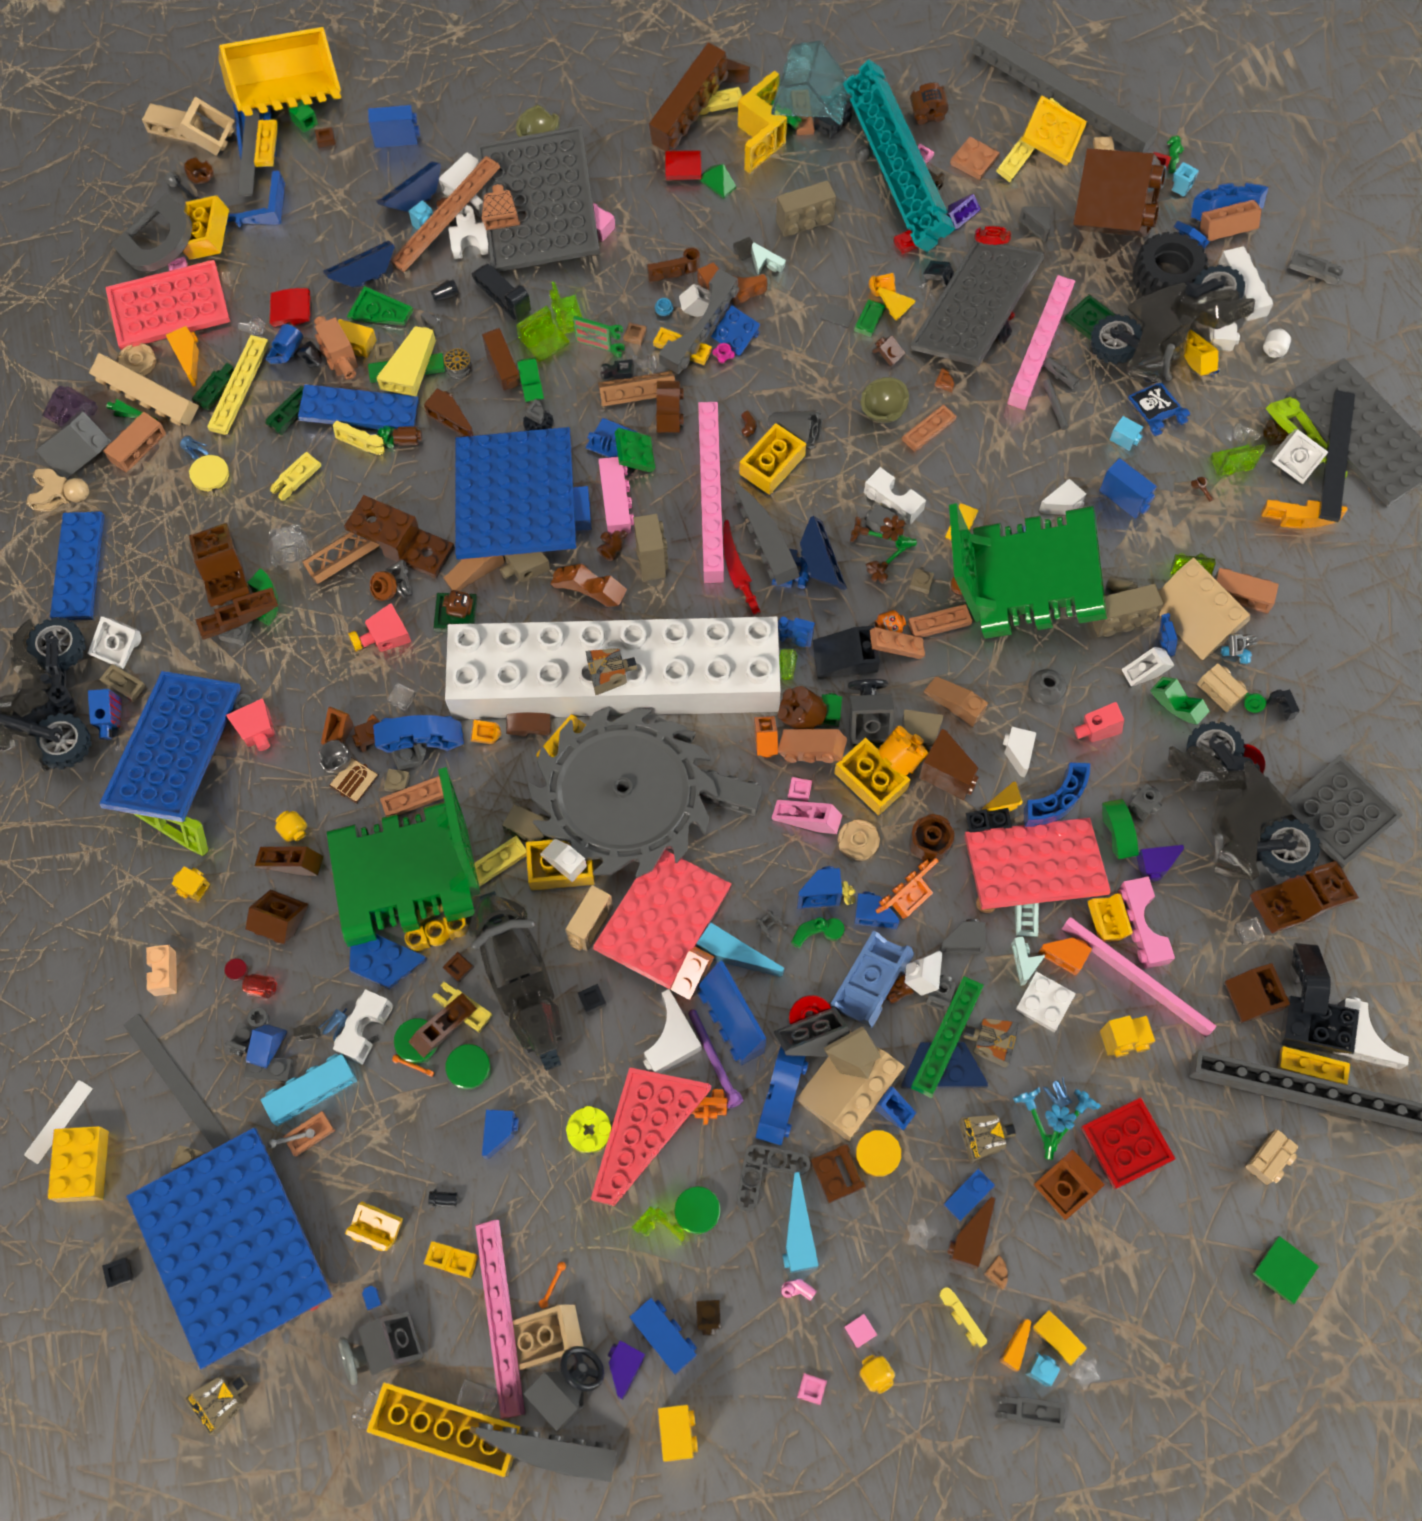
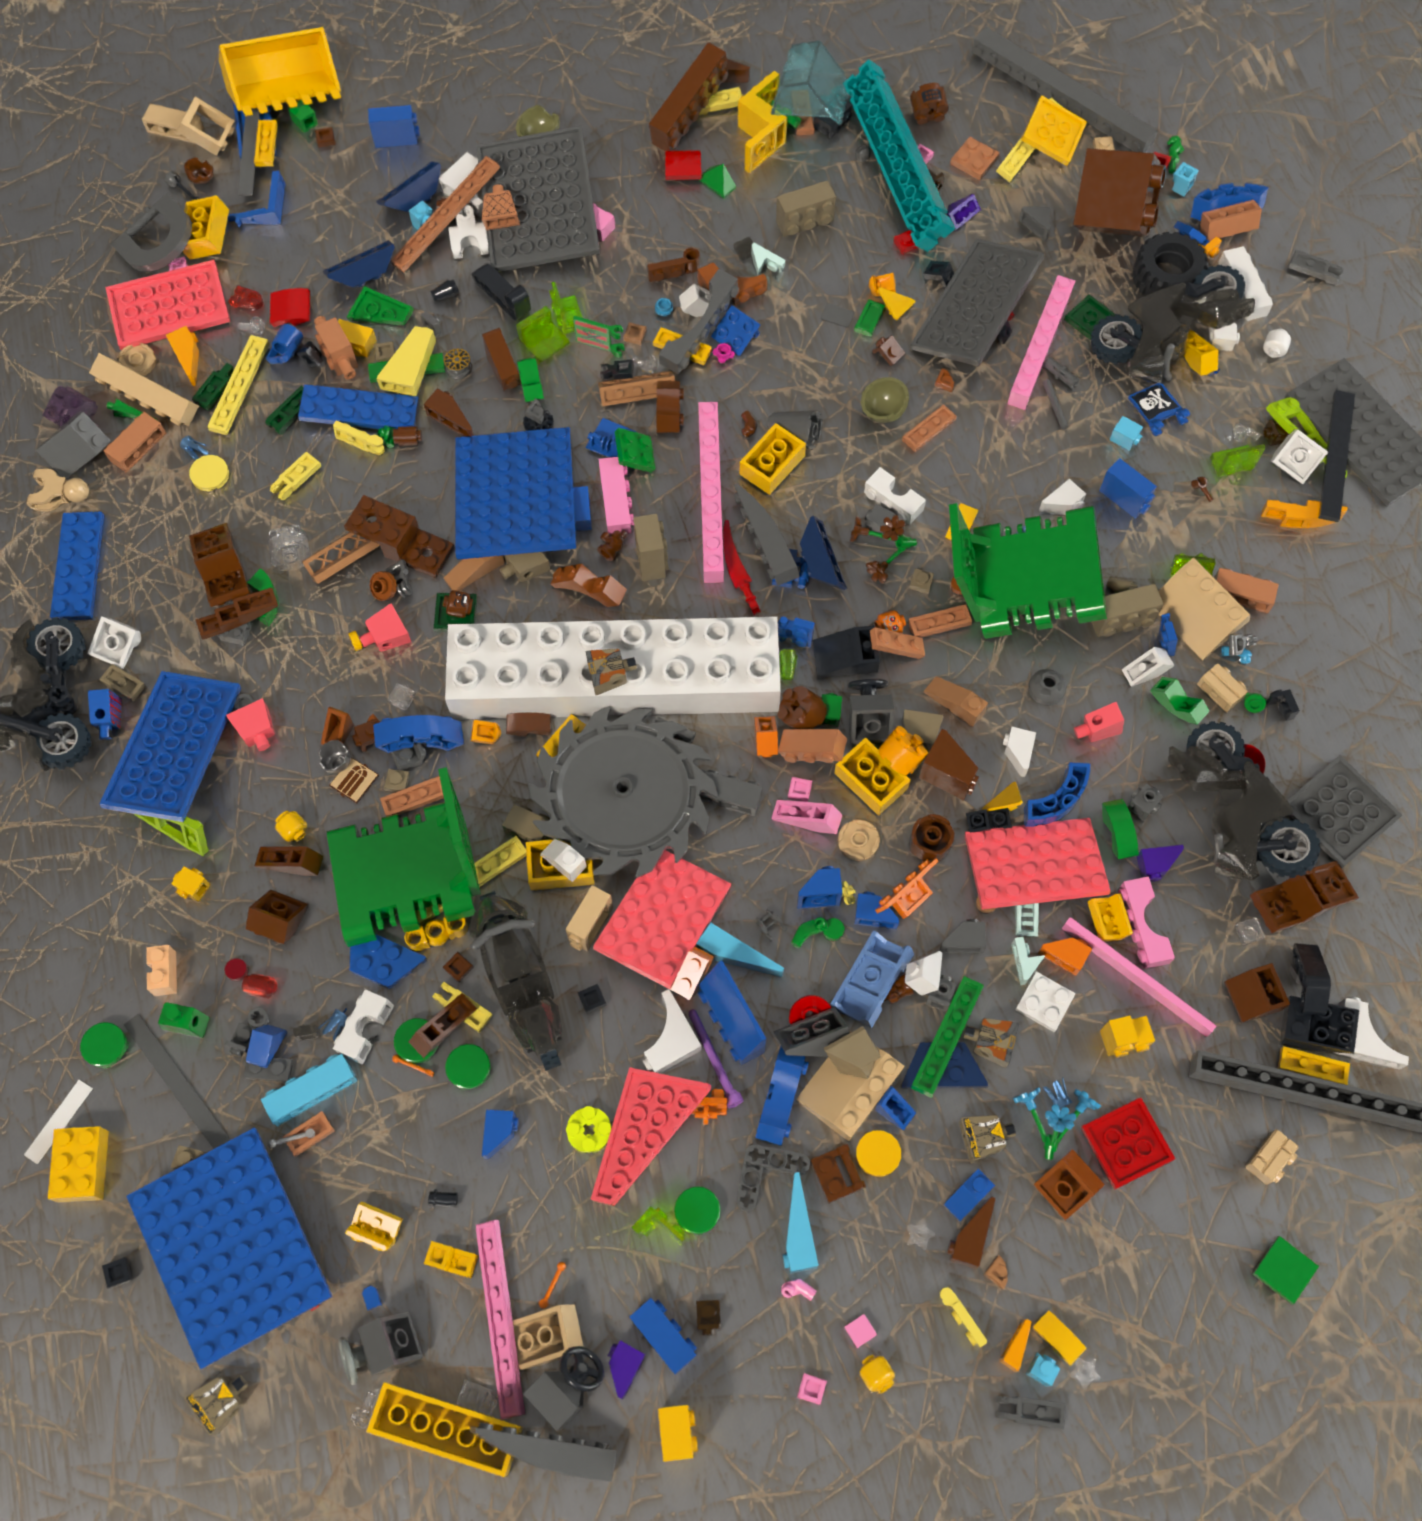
(103, 1044): none -> green tile
(179, 1020): none -> green torso
(251, 299): none -> clear red plate
(993, 235): red tile -> none
(1212, 248): none -> light orange plate

